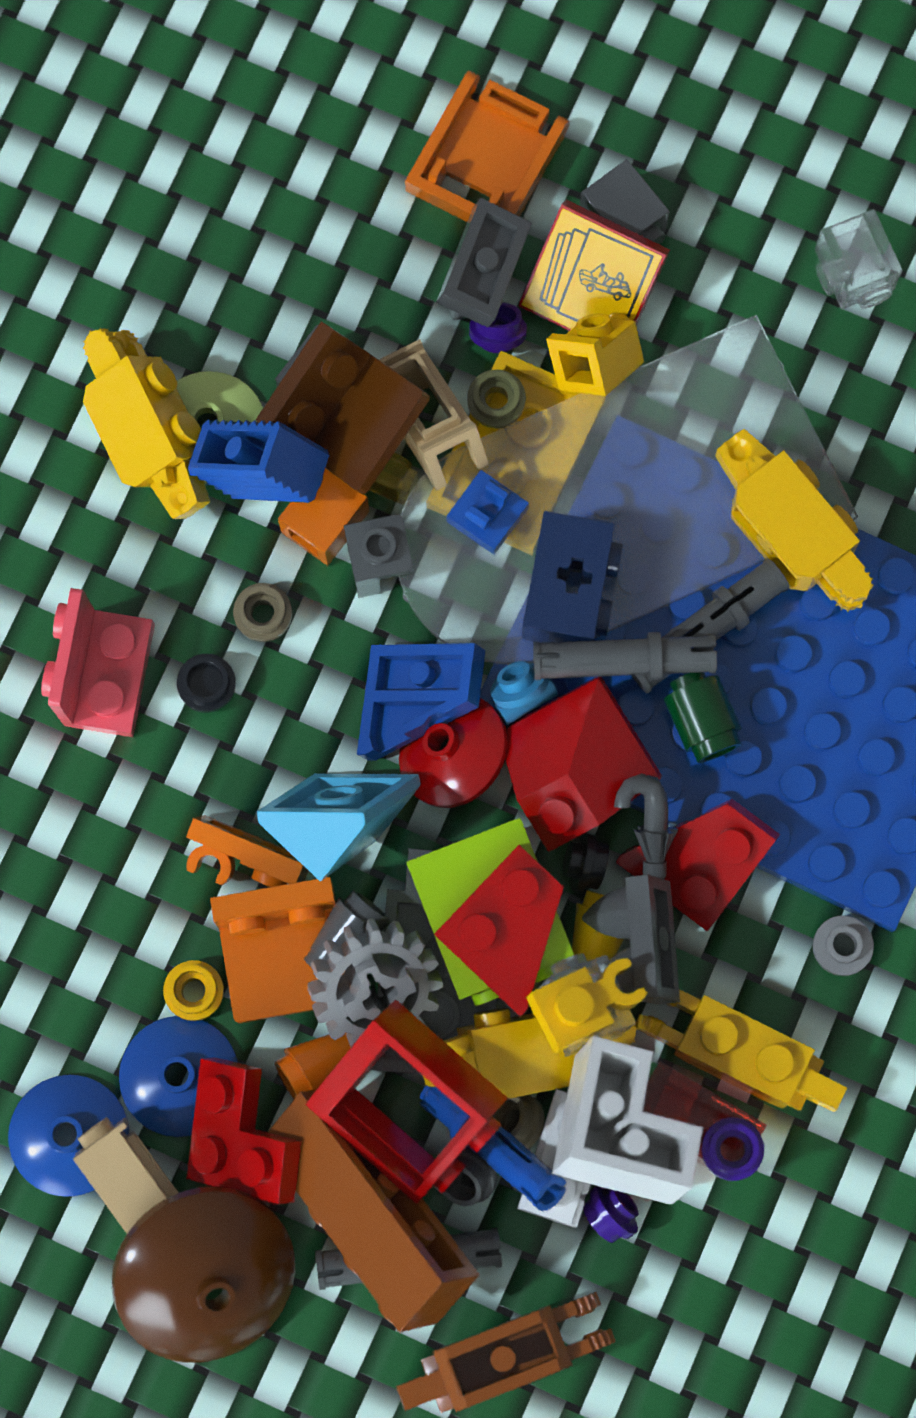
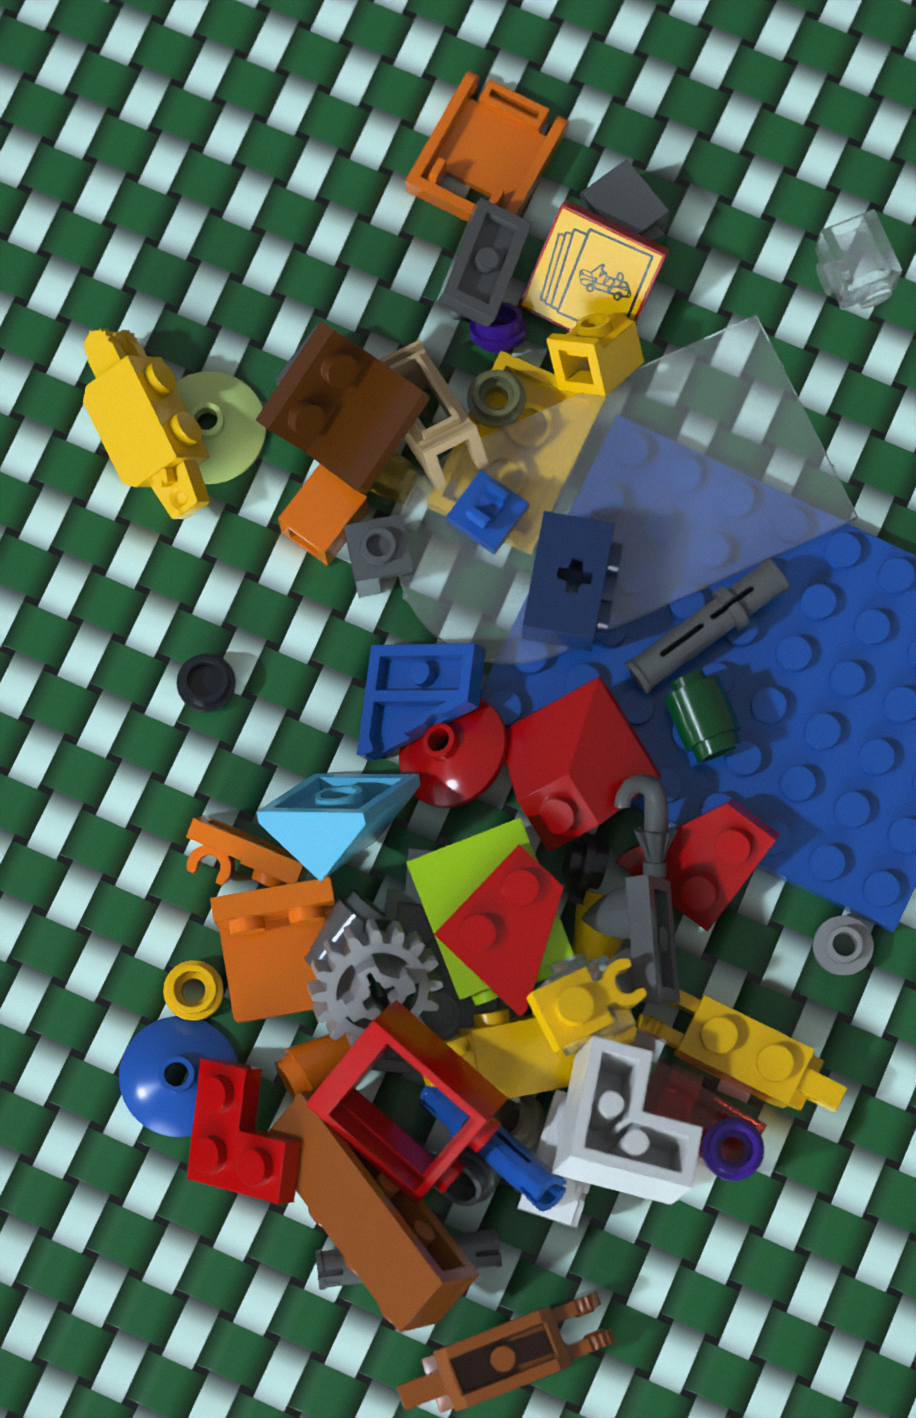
(34, 1126): blue dish -> none
(97, 667): coral bracket -> none
(122, 1171): tan window -> none
(184, 1252): reddish brown dish -> none
(258, 461): blue brick -> none
(258, 595): dark tan plate -> none
(517, 691): dark azure plate -> none
(611, 1213): dark purple plate -> none
(625, 657): dark grey pin -> none
(792, 522): yellow hinge -> none

